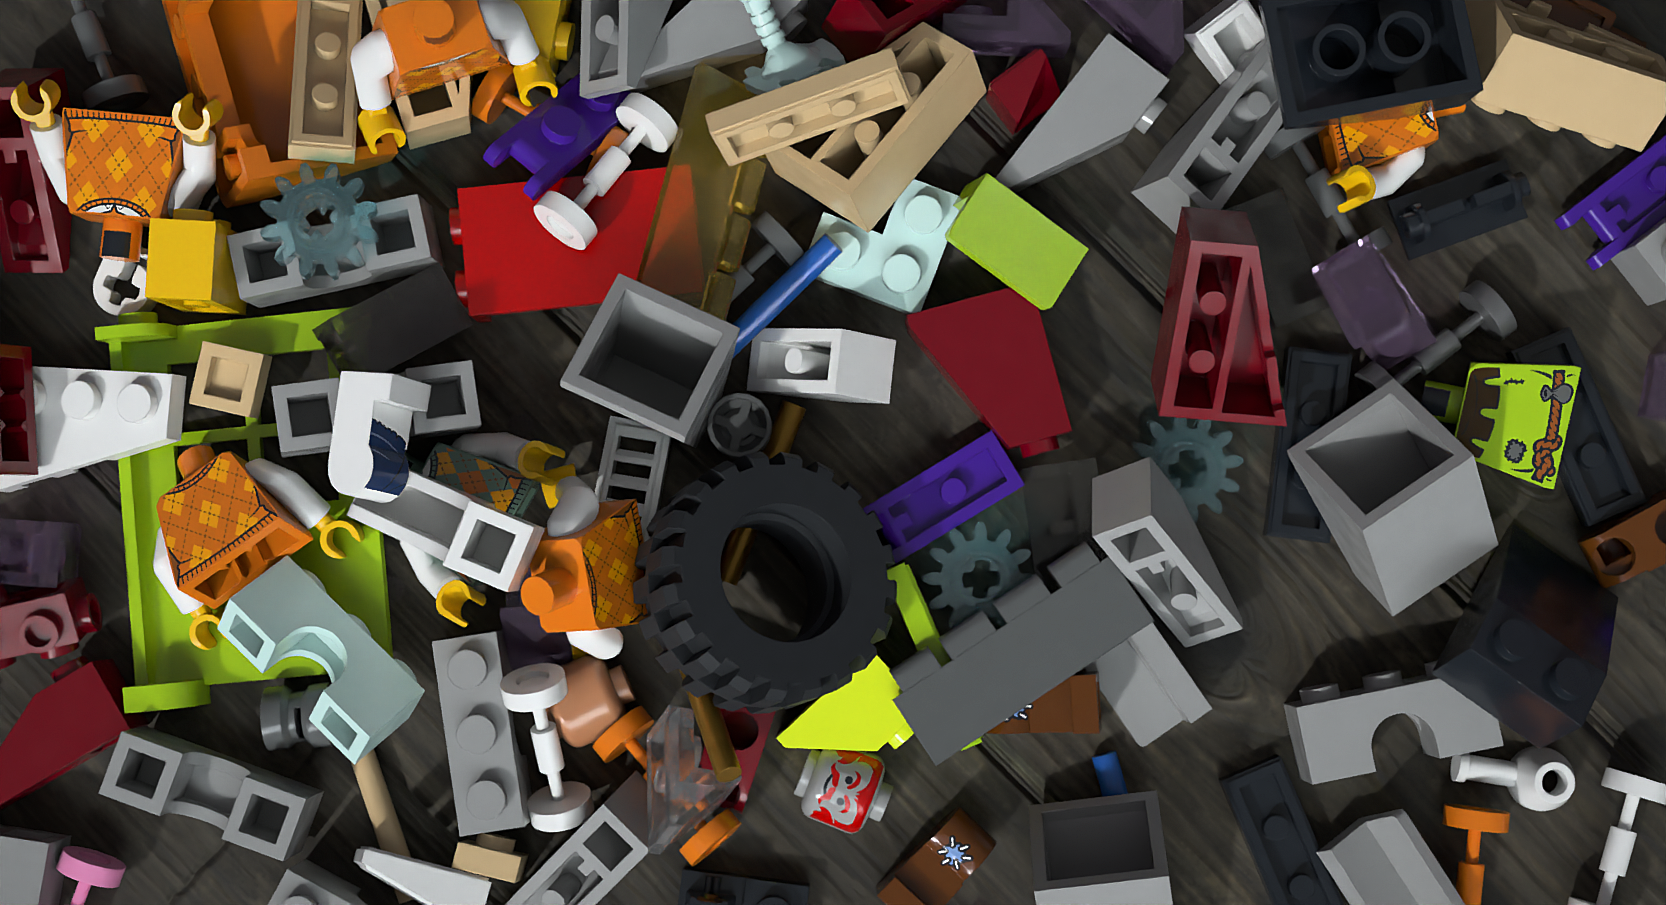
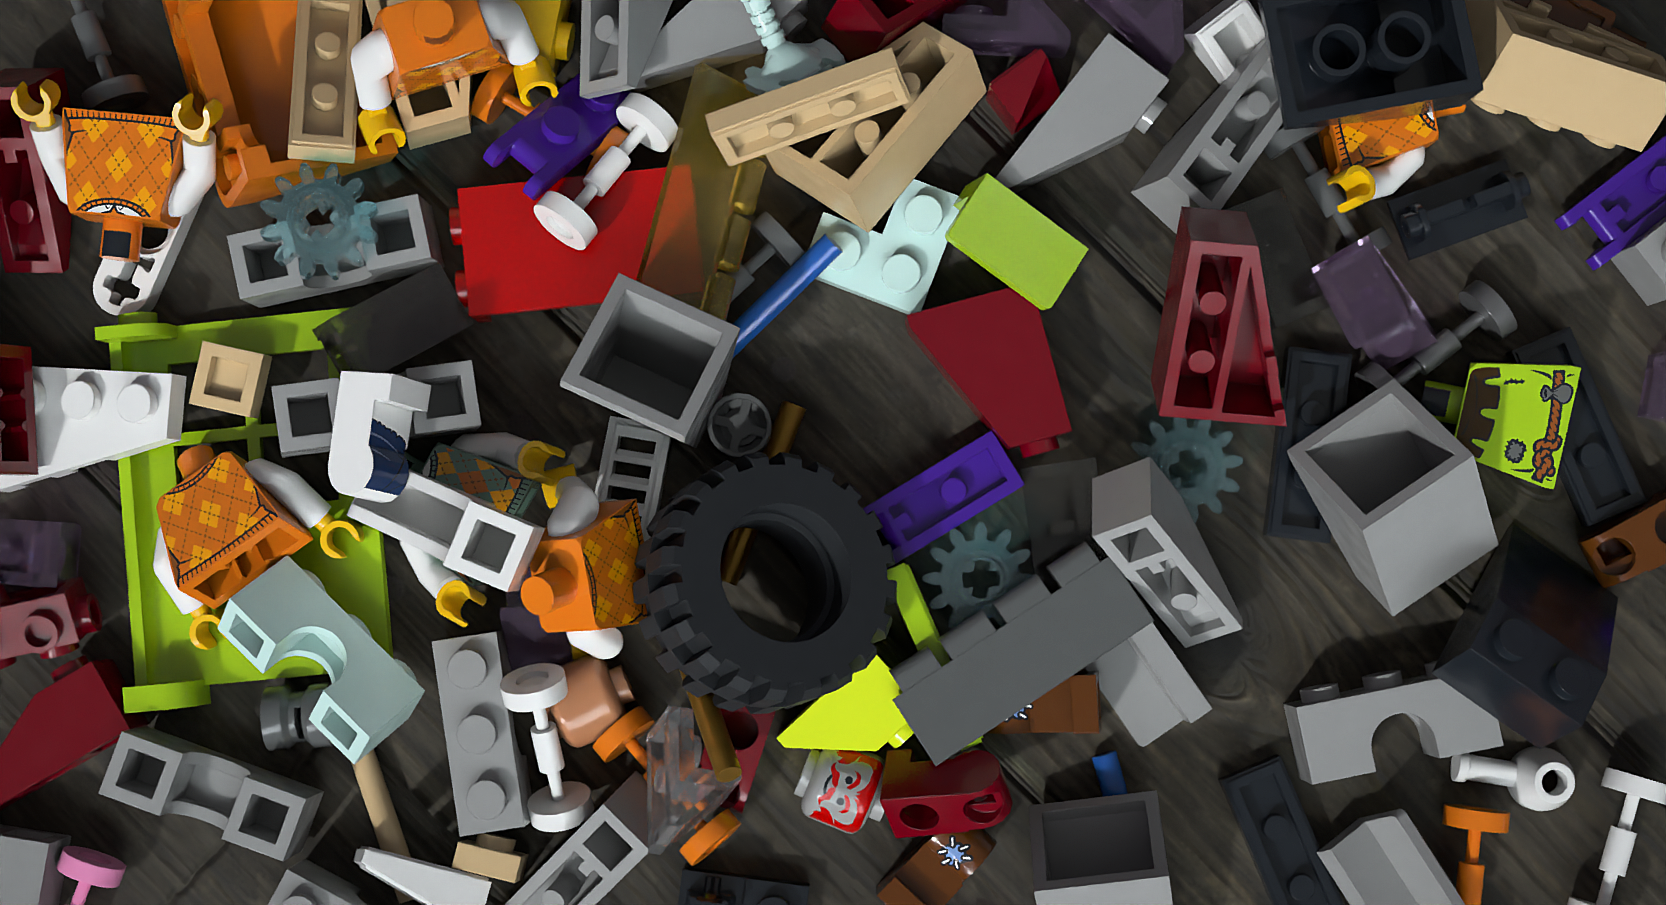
(192, 264): yellow brick -> none
(822, 364): white slope -> none
(943, 797): none -> dark red leg

